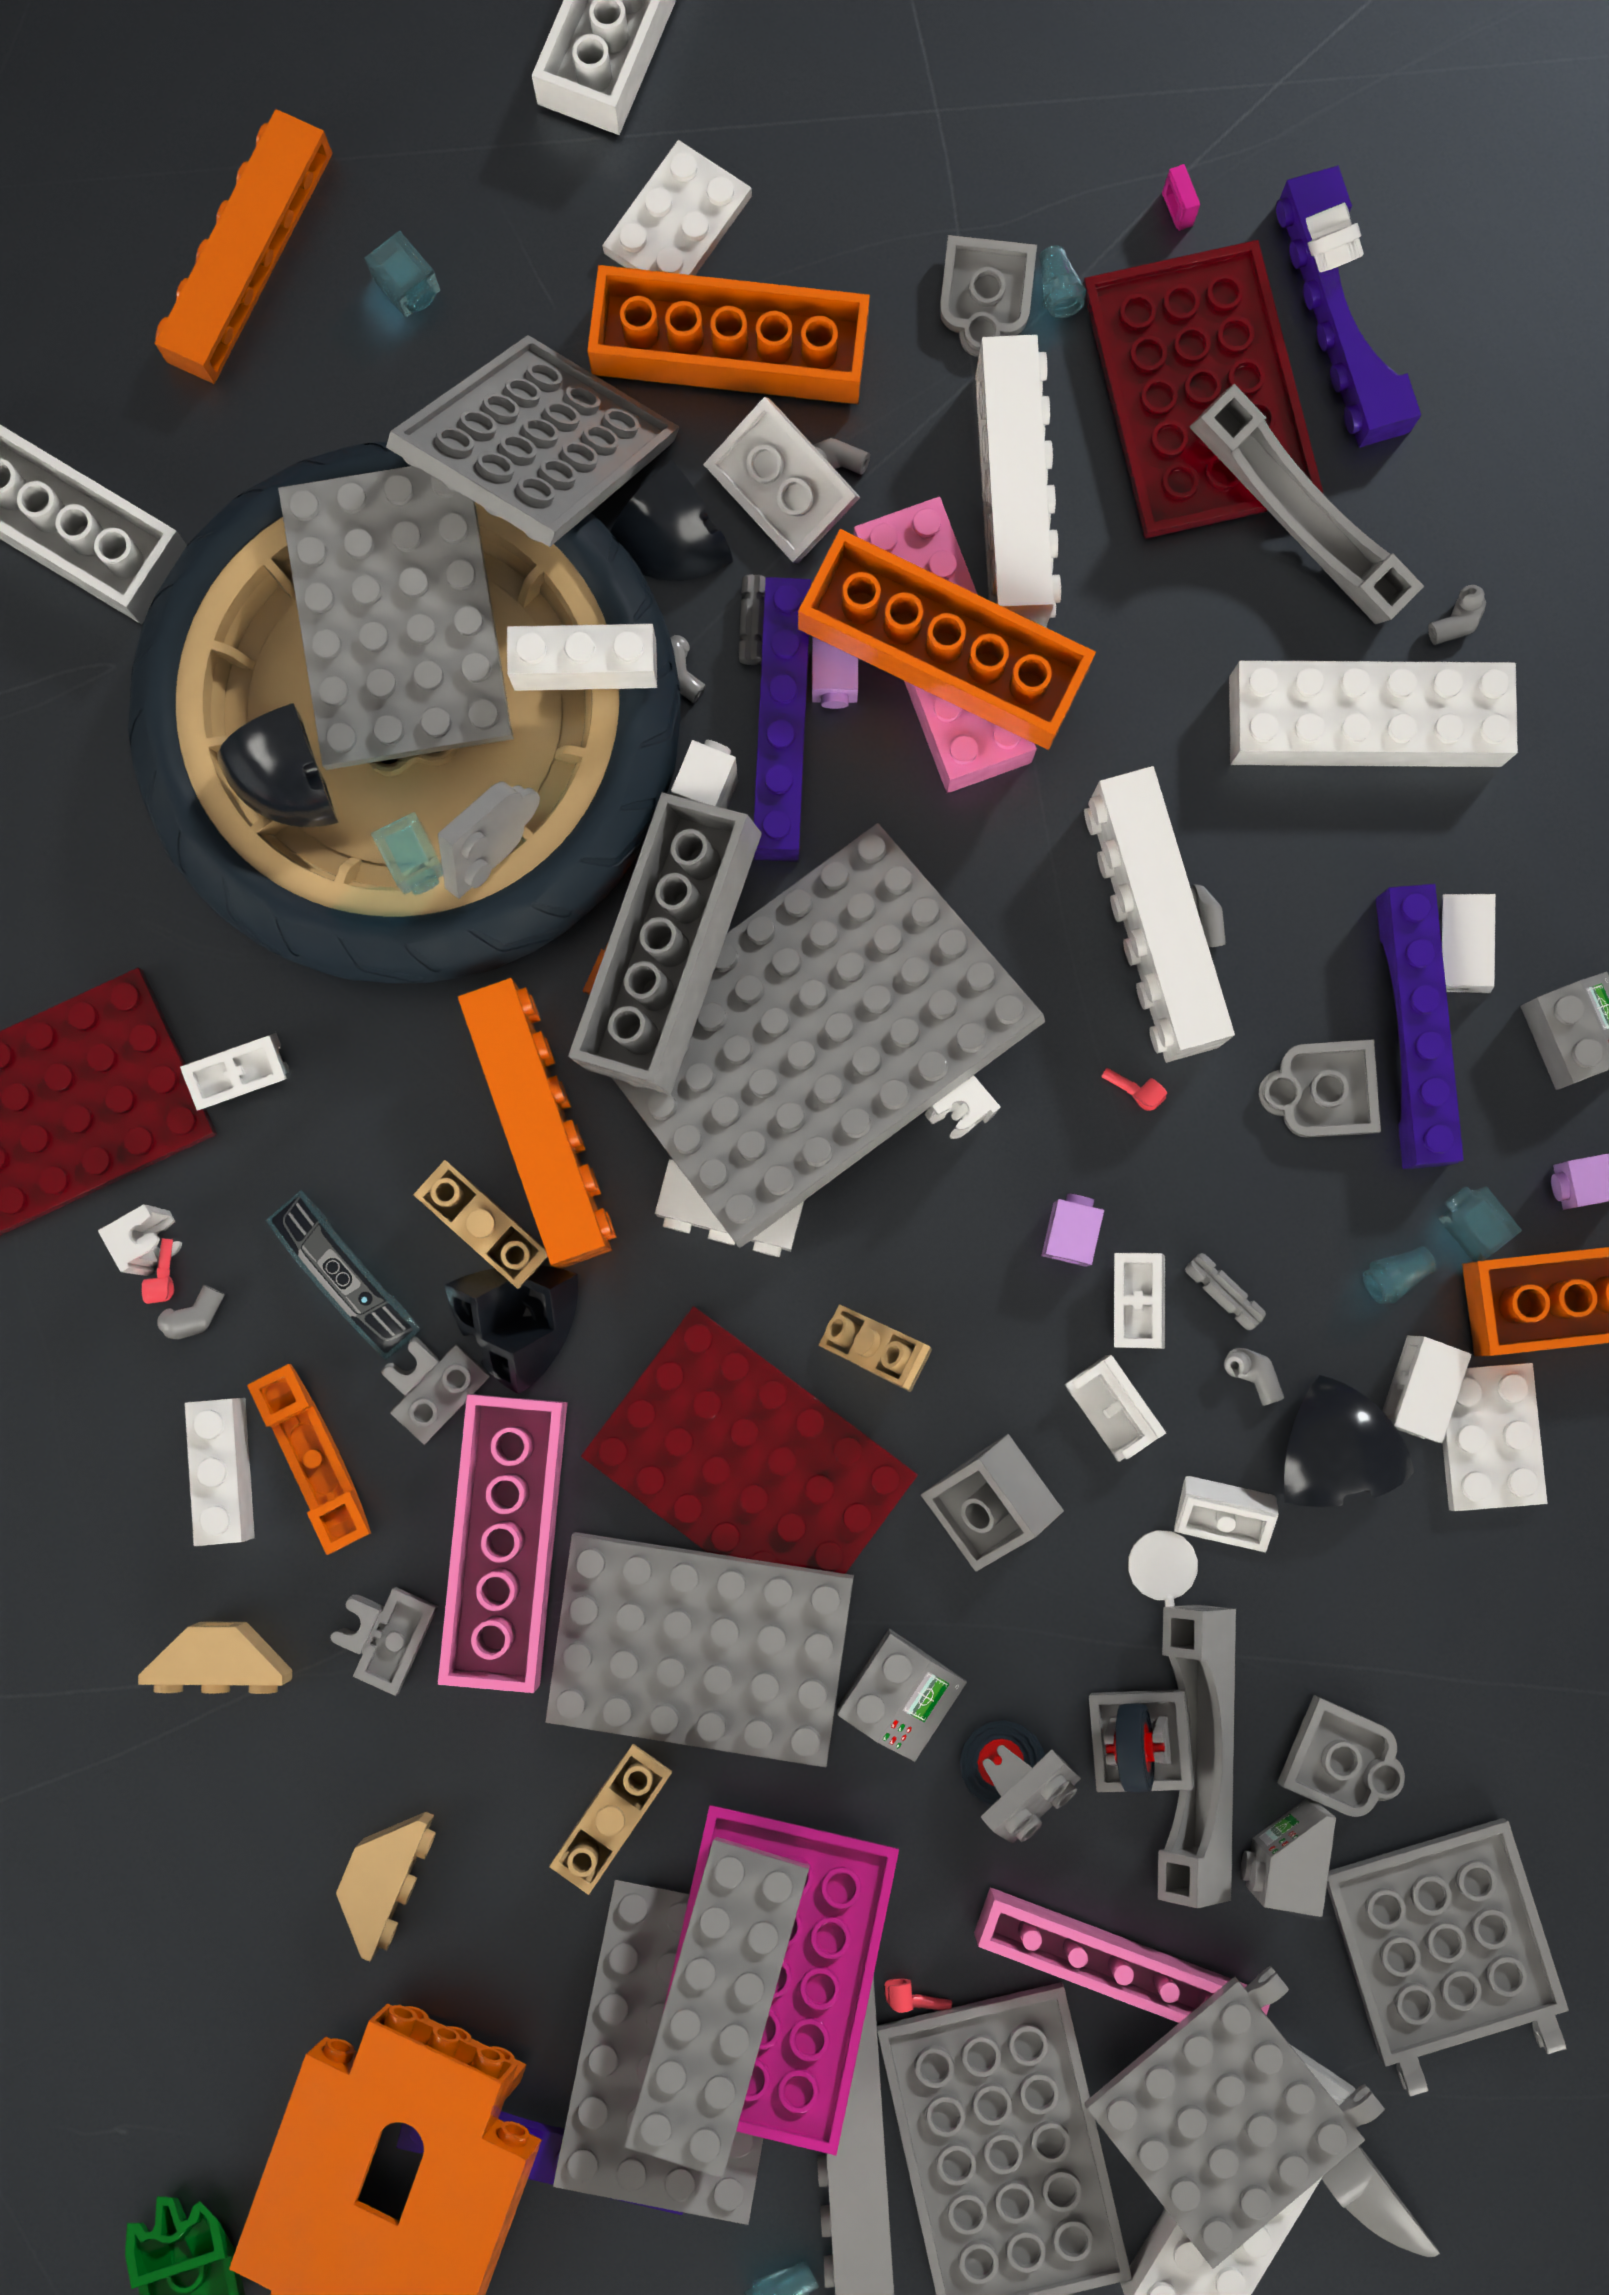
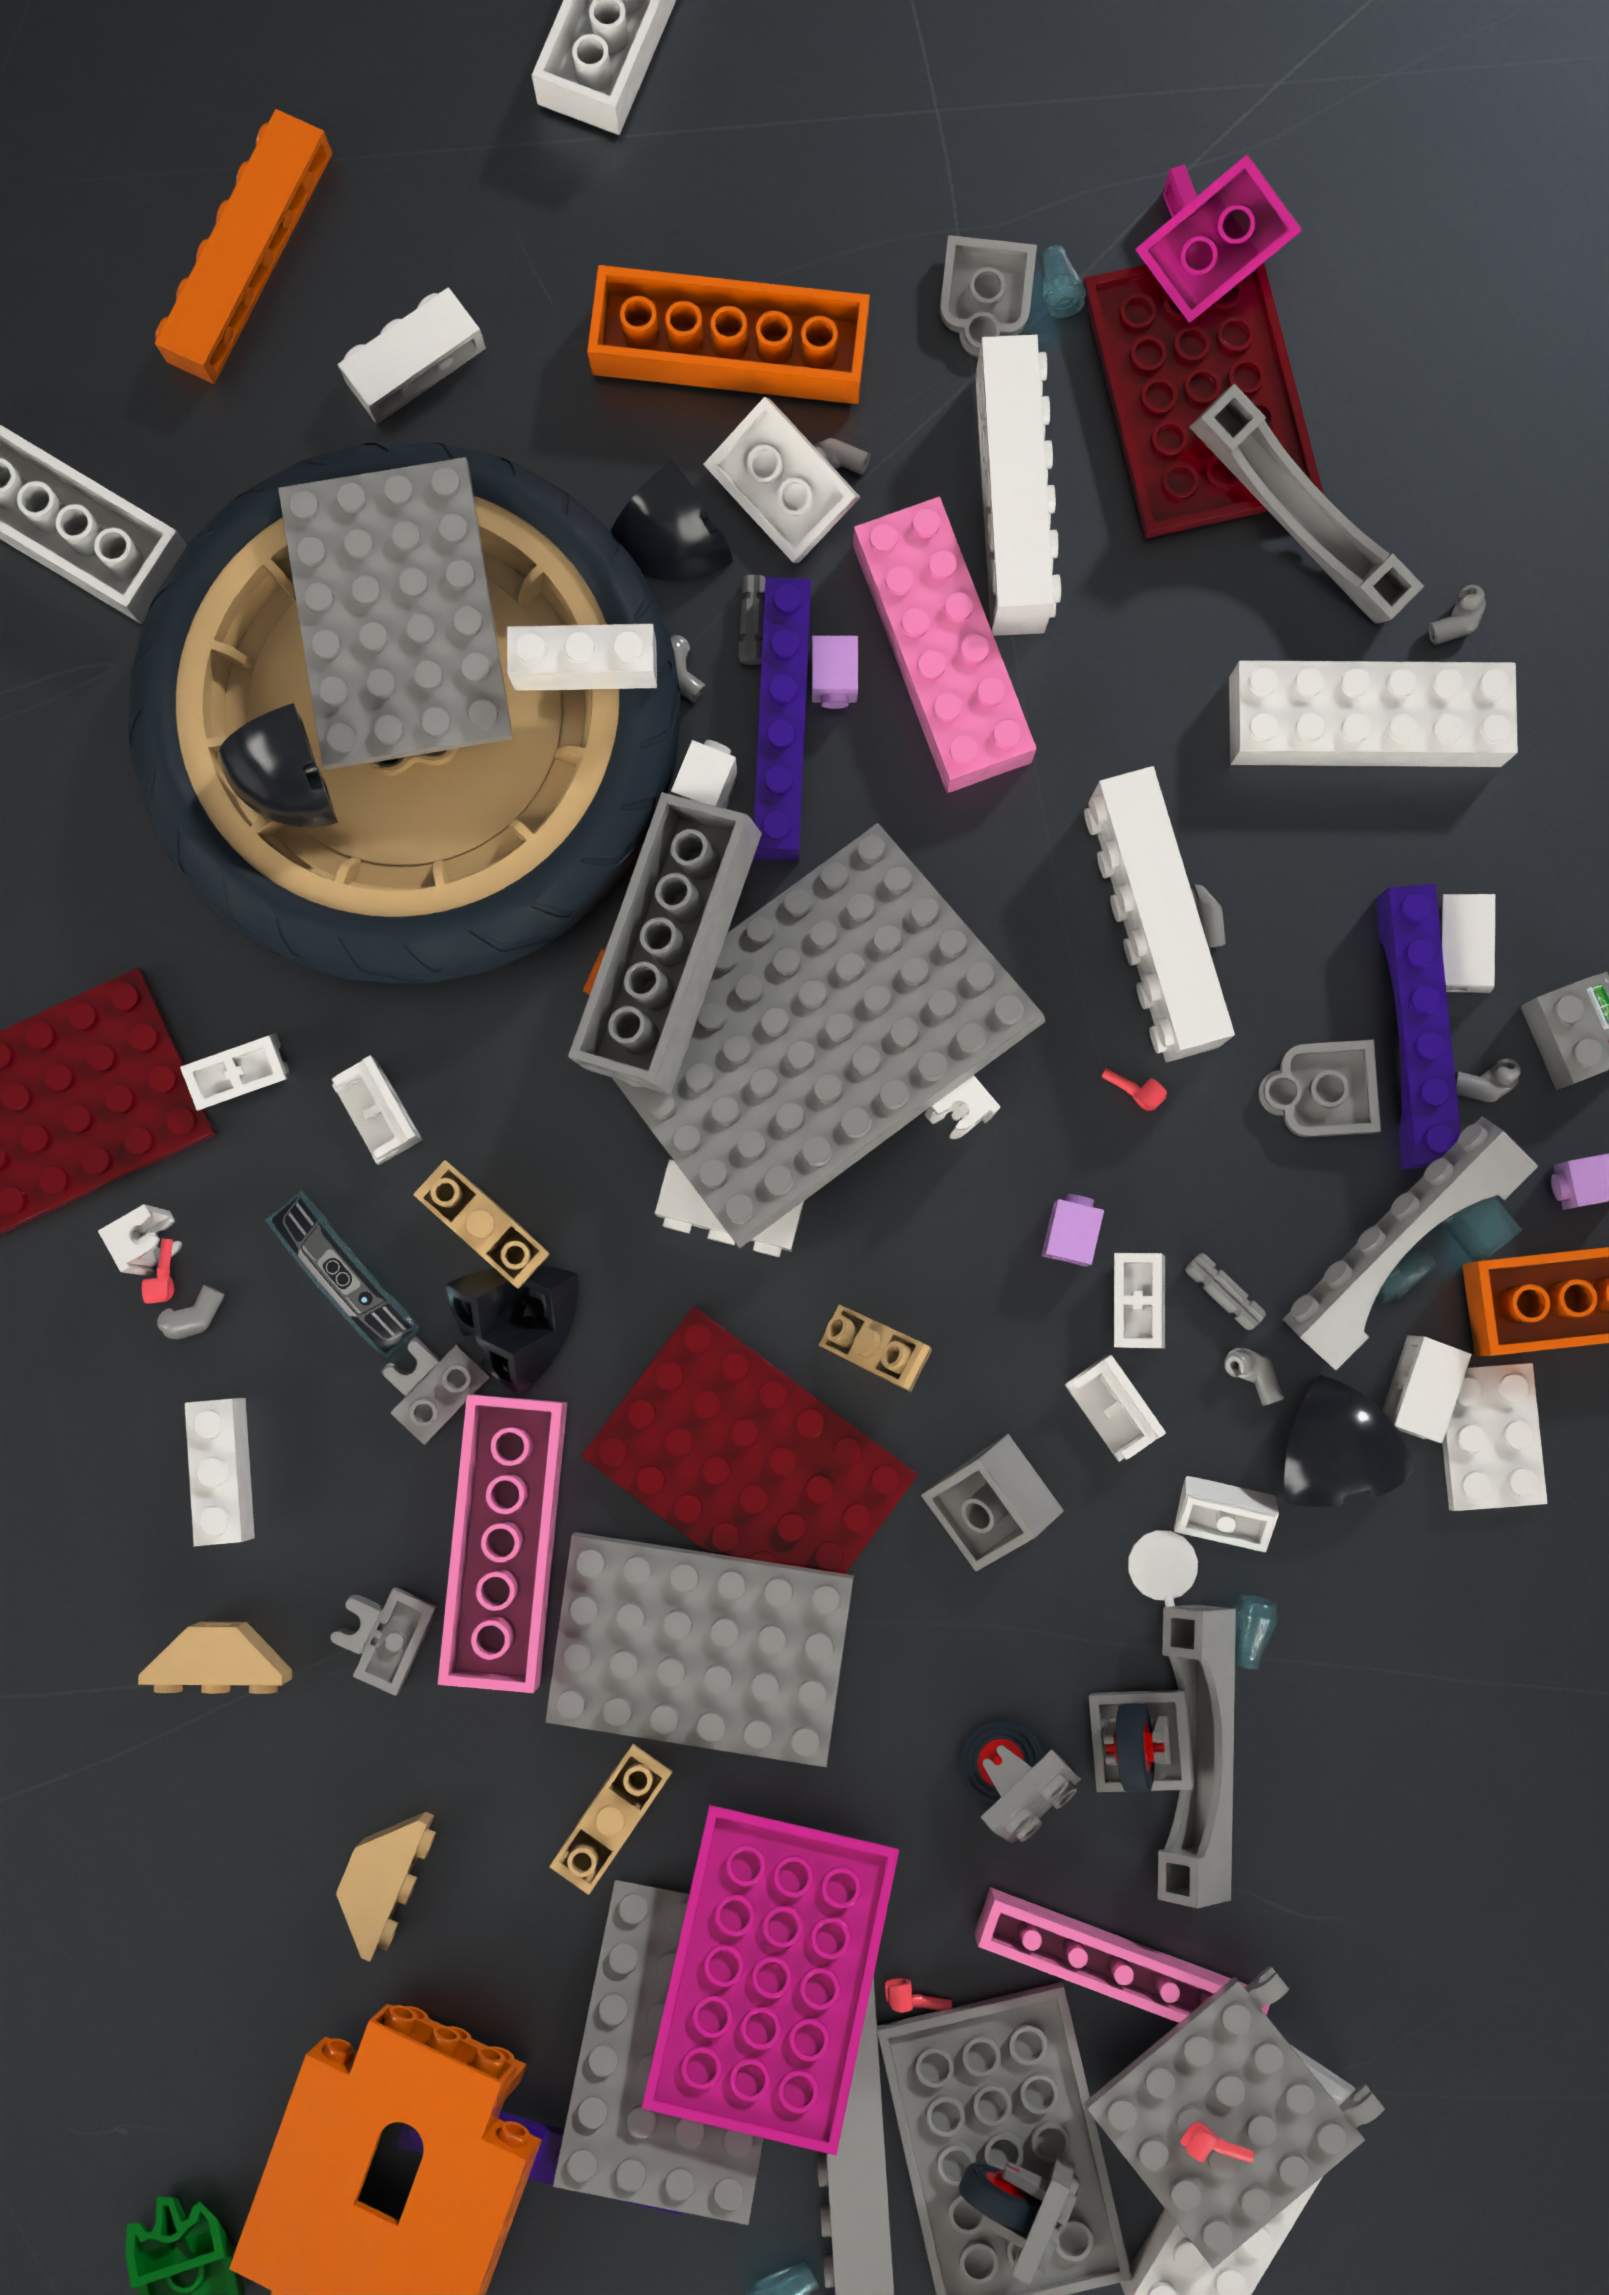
(312, 1458): orange slope -> none
(376, 1109): none -> white hinge
(403, 274): clear light blue brick -> none
(409, 854): clear light blue brick -> none
(411, 354): none -> white brick
(484, 835): light grey plate -> none
(533, 439): light grey plate -> none
(535, 1123): orange brick -> none
(678, 215): white plate -> none
(717, 2007): light grey brick -> none
(900, 1696): light grey slope -> none
(944, 639): orange brick -> none
(1023, 2208): none -> light grey plate
(1201, 2140): none -> coral hand
(1219, 239): none -> dark pink slope
(1254, 1627): none -> clear light blue cone
(1292, 1860): light grey slope -> none
(1333, 238): white piece -> none
(1337, 1308): none -> light grey arch
(1342, 1760): light grey plate -> none
(1371, 2199): light grey piece -> none
(1374, 396): dark purple arch -> none
(1447, 1946): light grey plate -> none
(1491, 1084): none -> light grey arm

